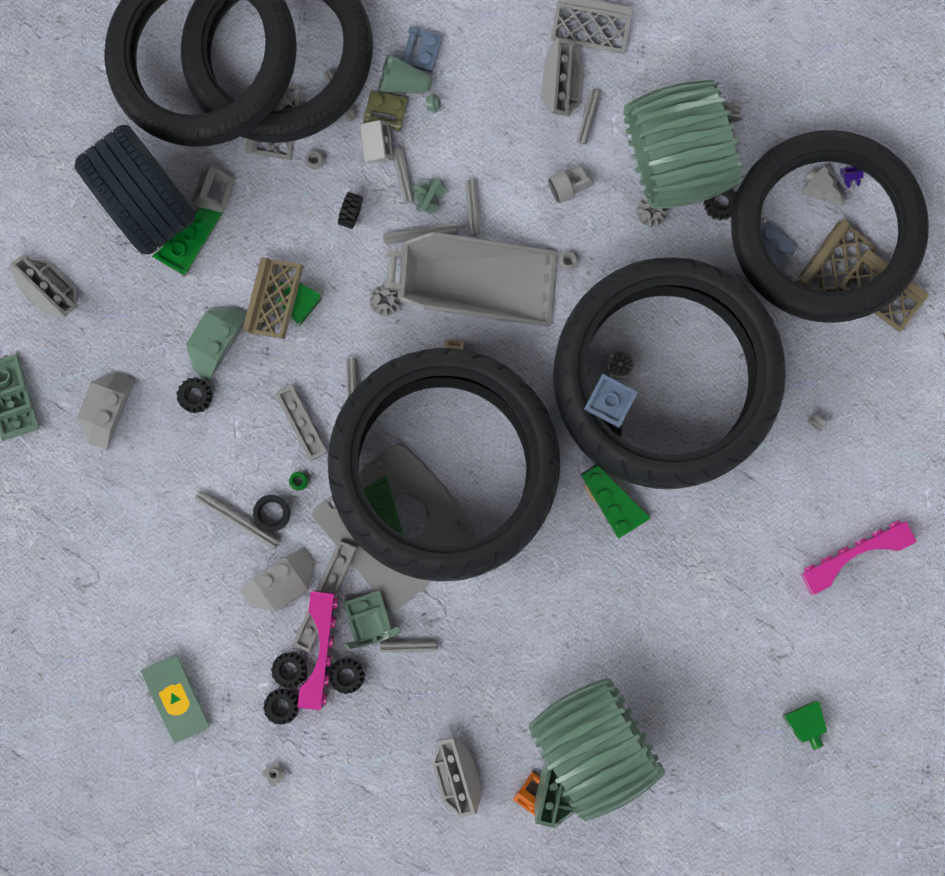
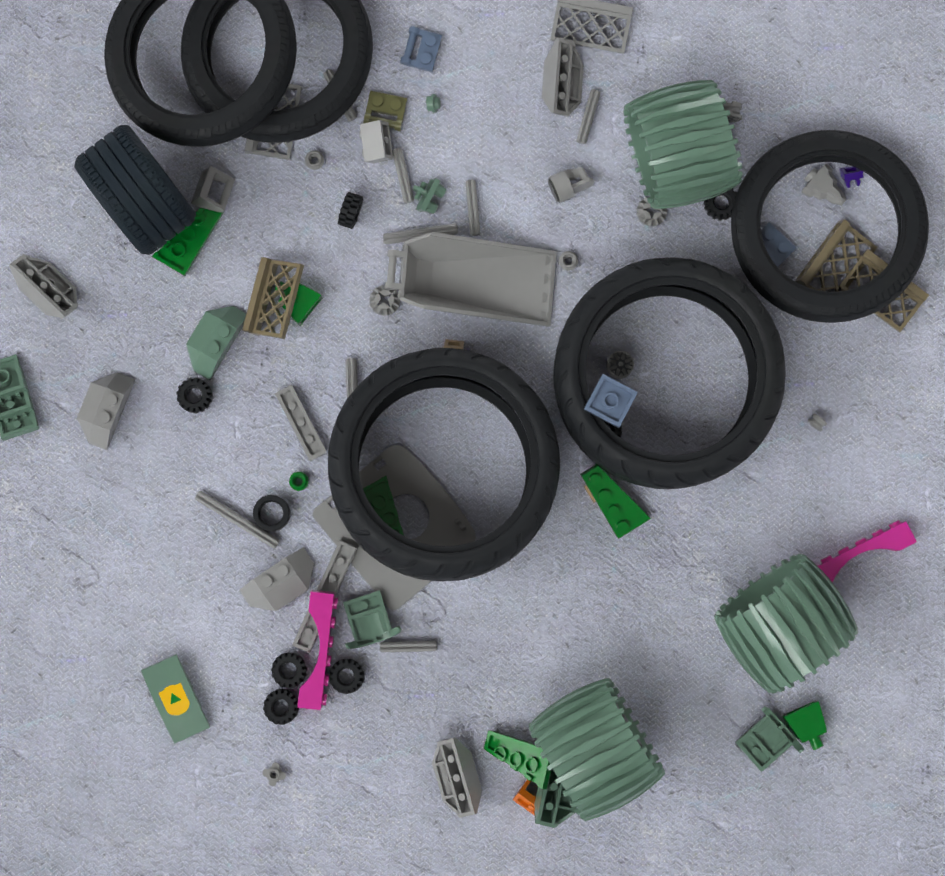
(403, 78): sand green cone -> none
(520, 755): none -> green wing
(767, 740): none -> sand green piece
(786, 624): none -> sand green wheel

